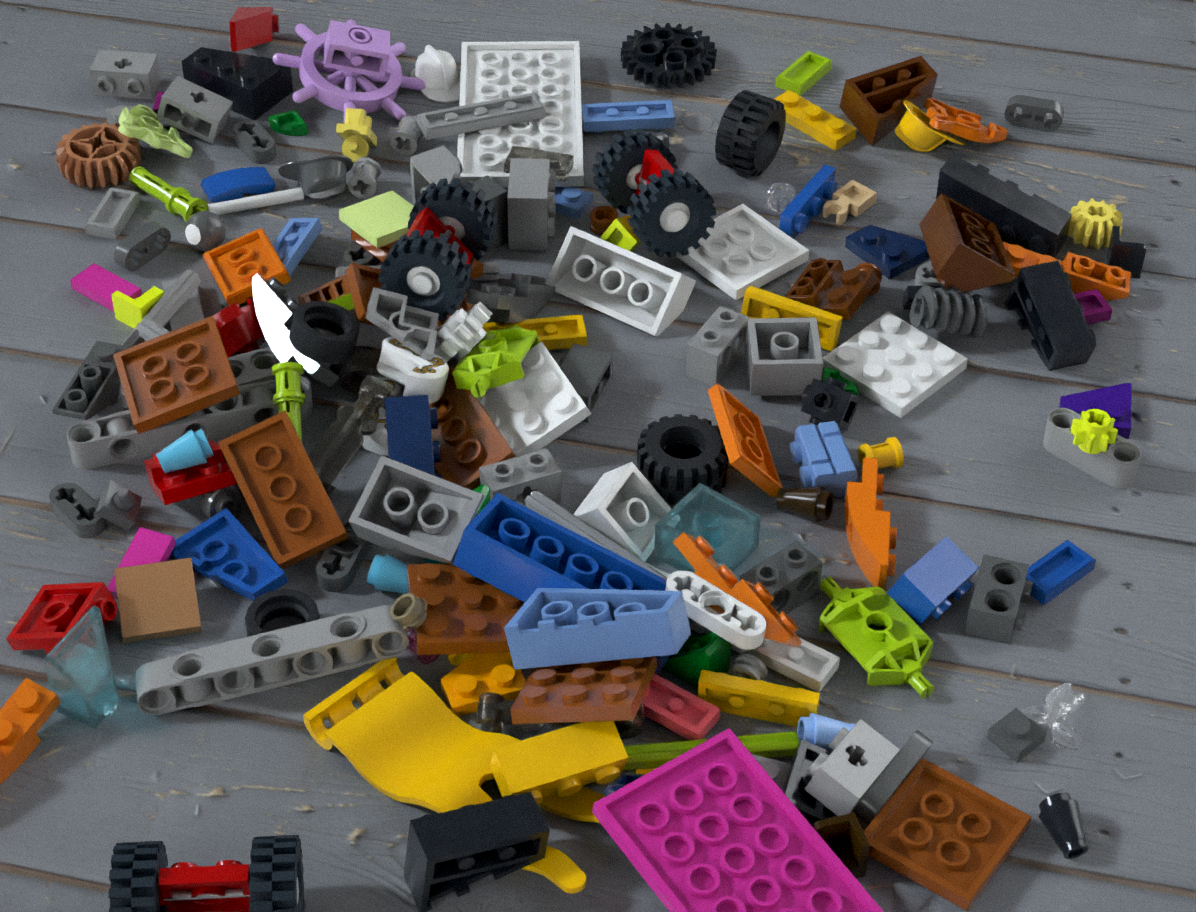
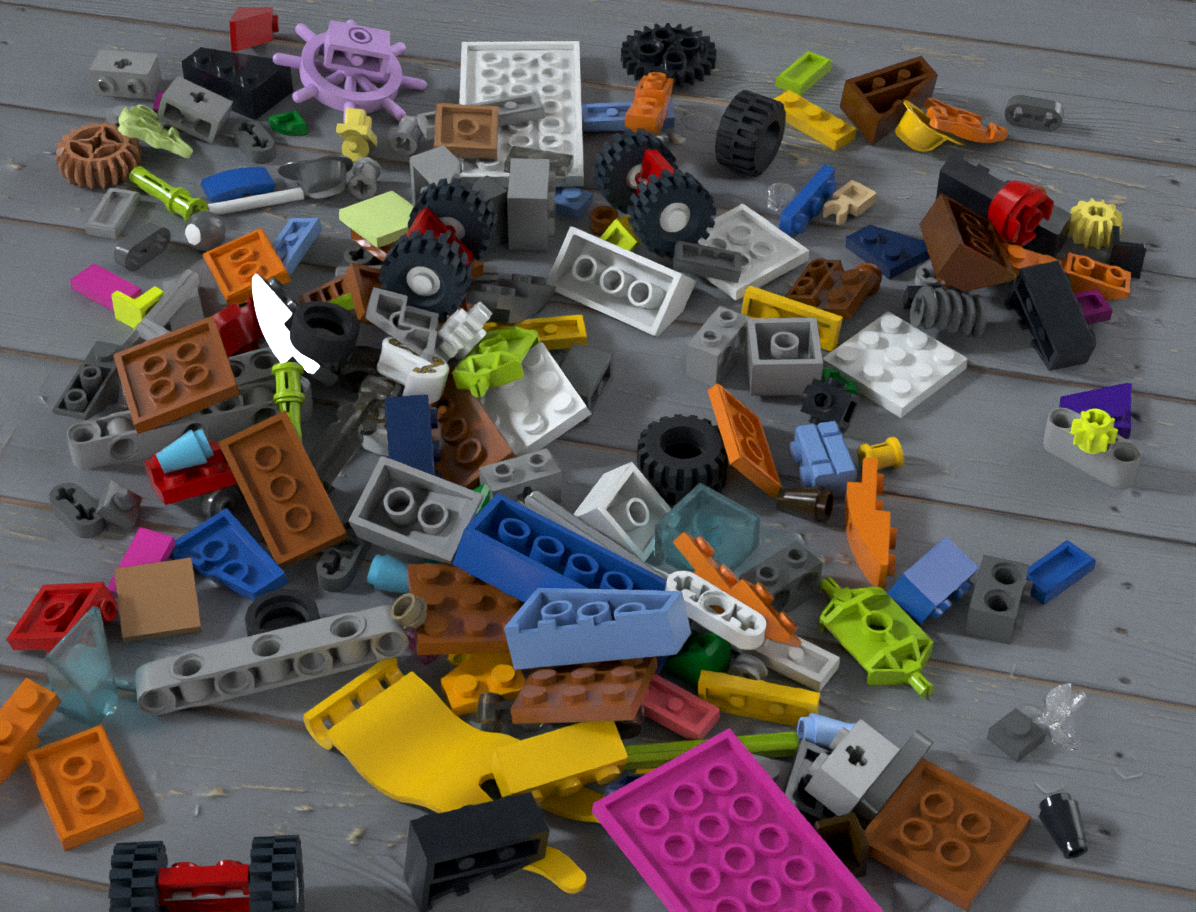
(83, 787): none -> orange tile
(440, 75): white piece -> none
(467, 130): none -> medium nougat tile
(650, 103): none -> orange slope
(707, 261): none -> dark grey plate
(1019, 210): none -> red cone

